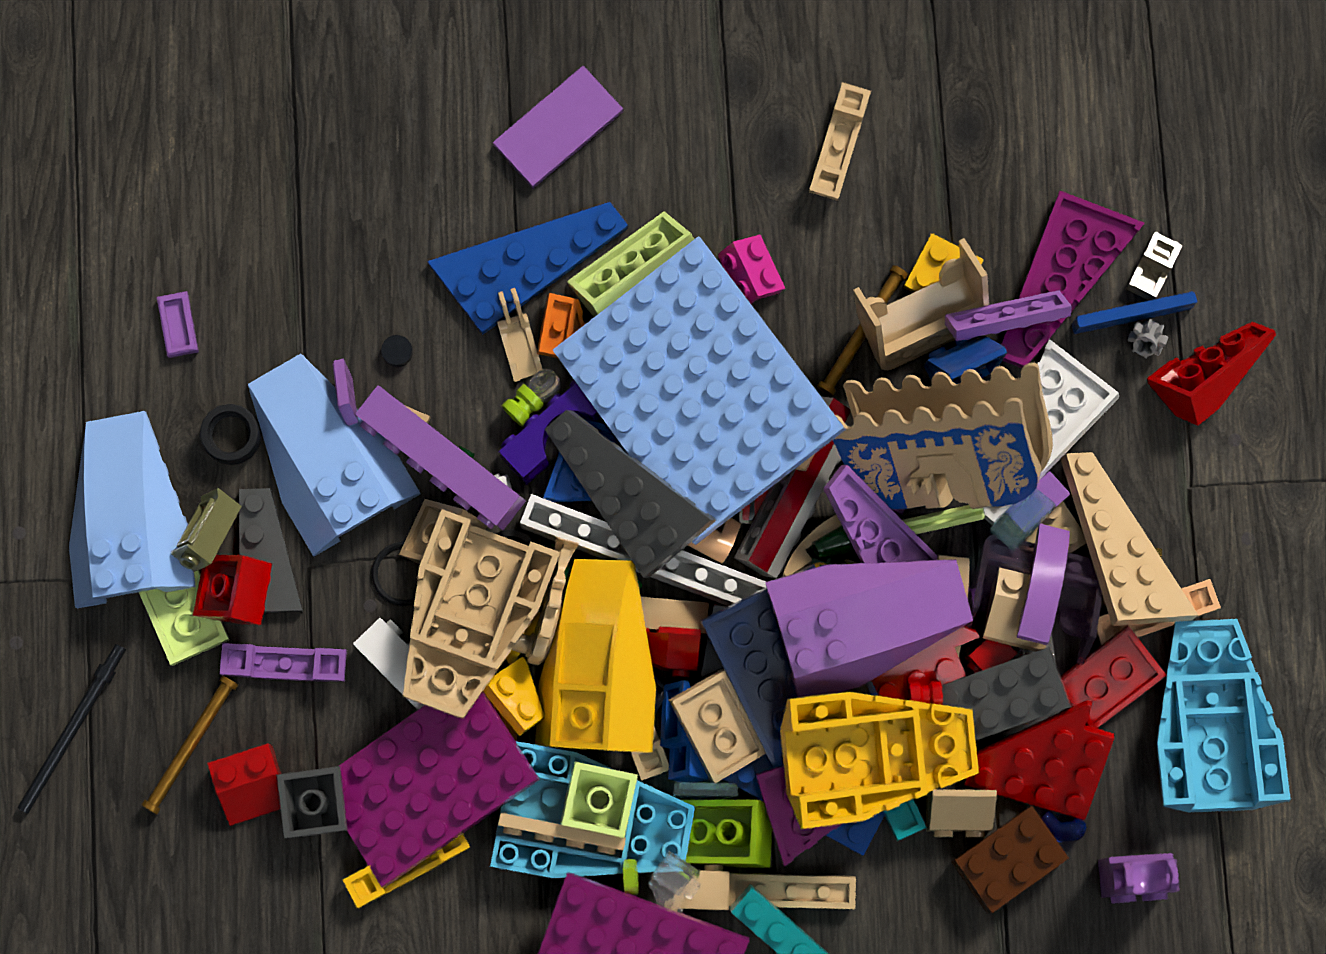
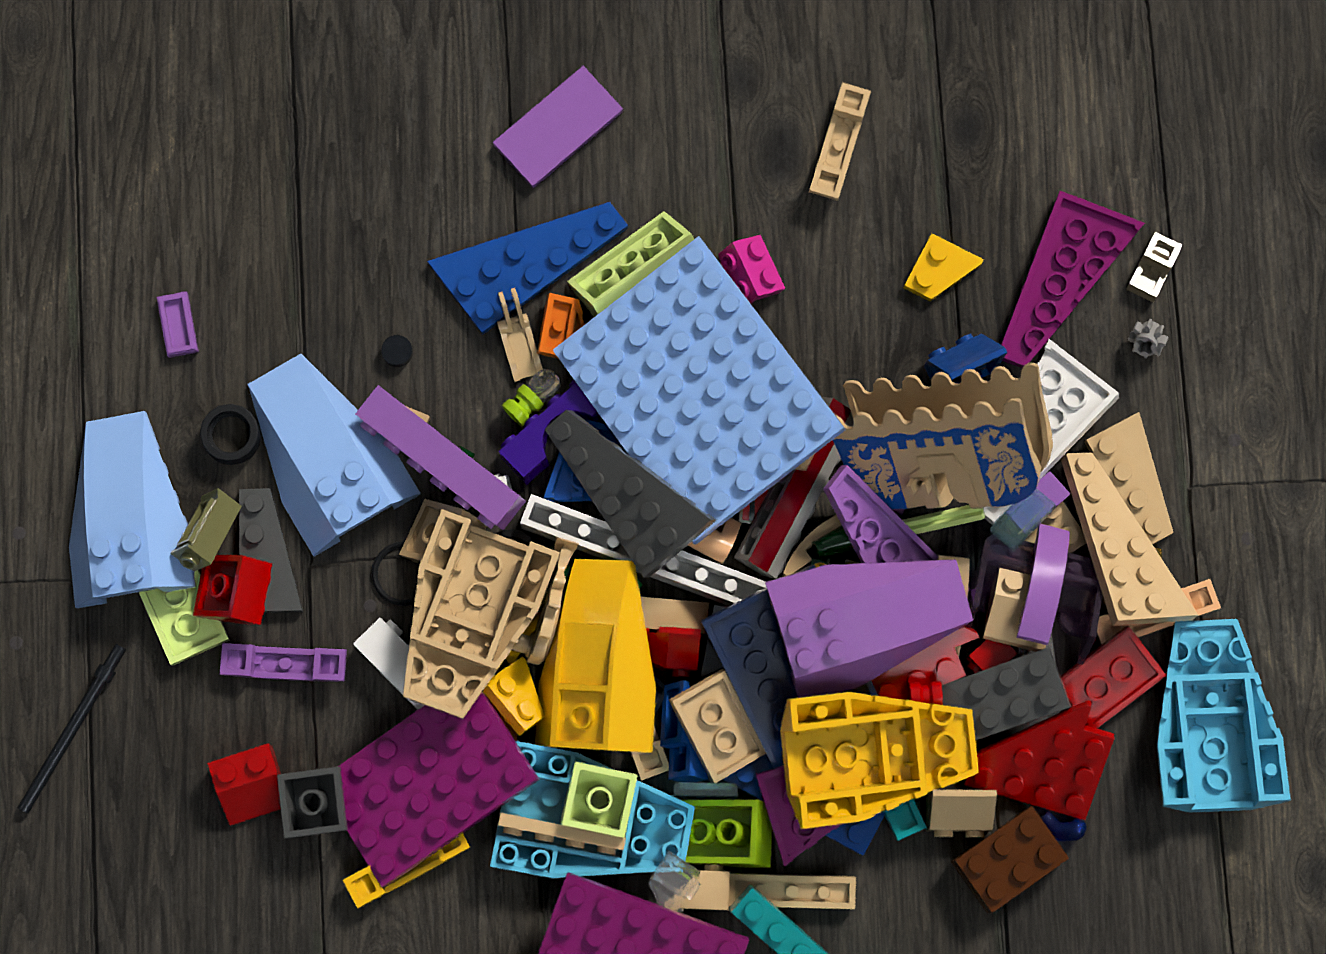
(189, 745): pearl gold bar -> none
(345, 392): medium lavender tile -> none
(630, 876): lime tile -> none
(858, 337): pearl gold bar -> none
(917, 321): tan windscreen -> none
(1008, 315): medium lavender plate -> none
(1130, 467): none -> tan wing
(1134, 312): blue tile -> none
(1138, 875): medium lavender brick -> none
(1206, 379): red wedge -> none

